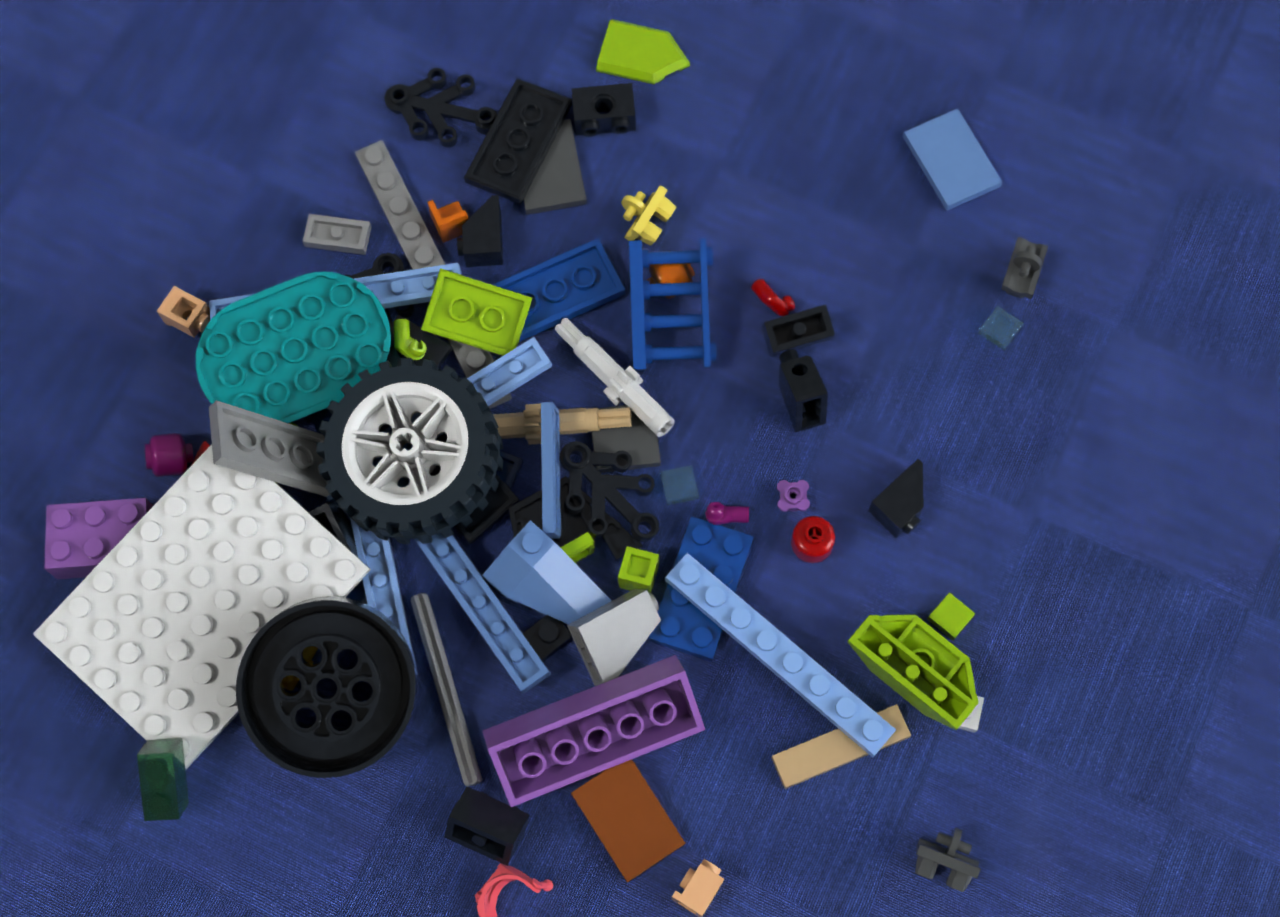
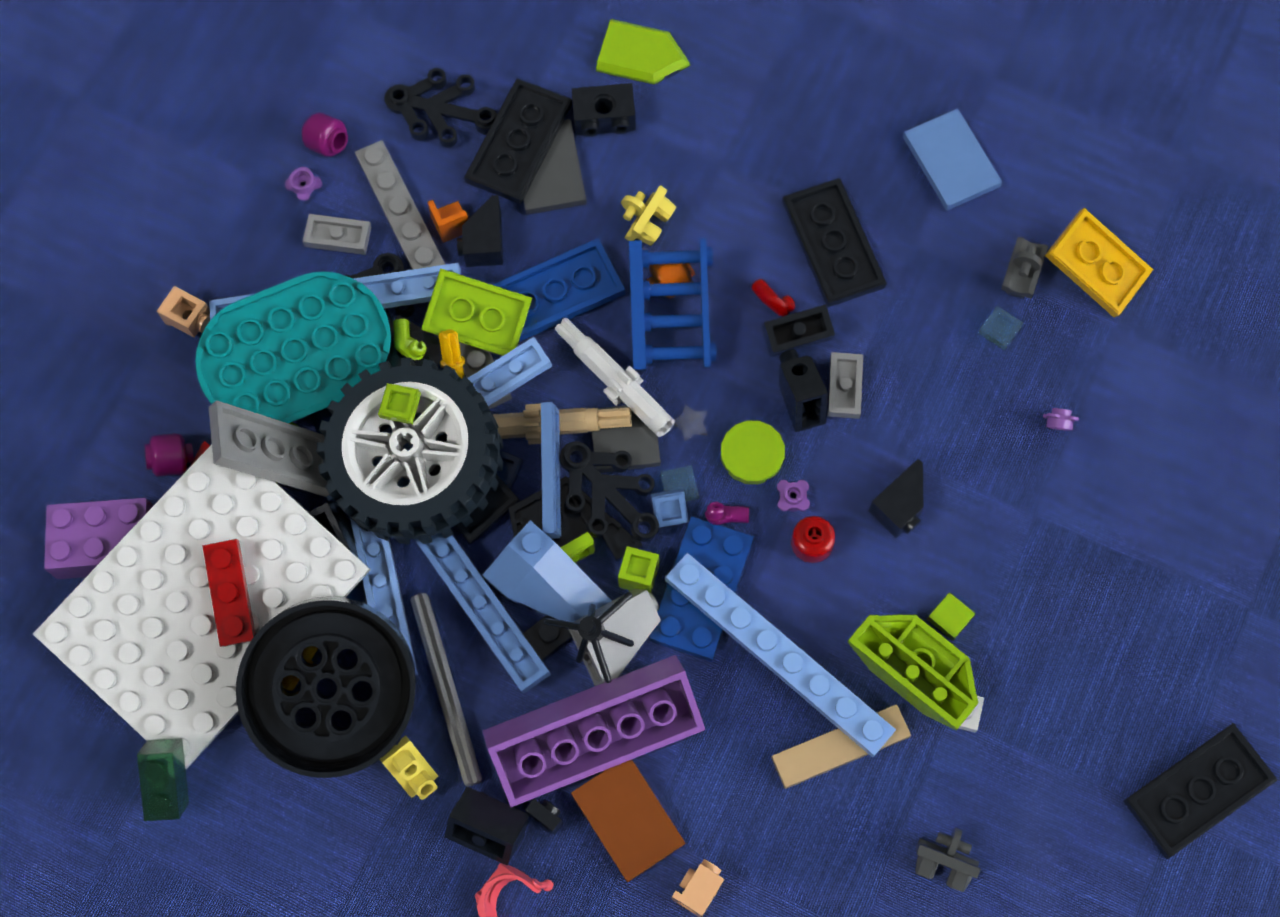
(229, 592): none -> red plate
(299, 176): none -> medium lavender plate
(324, 134): none -> magenta head
(399, 403): none -> lime tile
(410, 769): none -> light yellow hips
(451, 351): none -> yellow axle
(545, 814): none -> black plate
(593, 630): none -> black plant
(670, 507): none -> medium blue tile
(691, 422): none -> clear piece
(752, 452): none -> lime tile
(834, 242): none -> black tile
(845, 385): none -> light grey plate
(1060, 419): none -> medium lavender plate
(1099, 262): none -> yellow tile
(1200, 790): none -> black tile

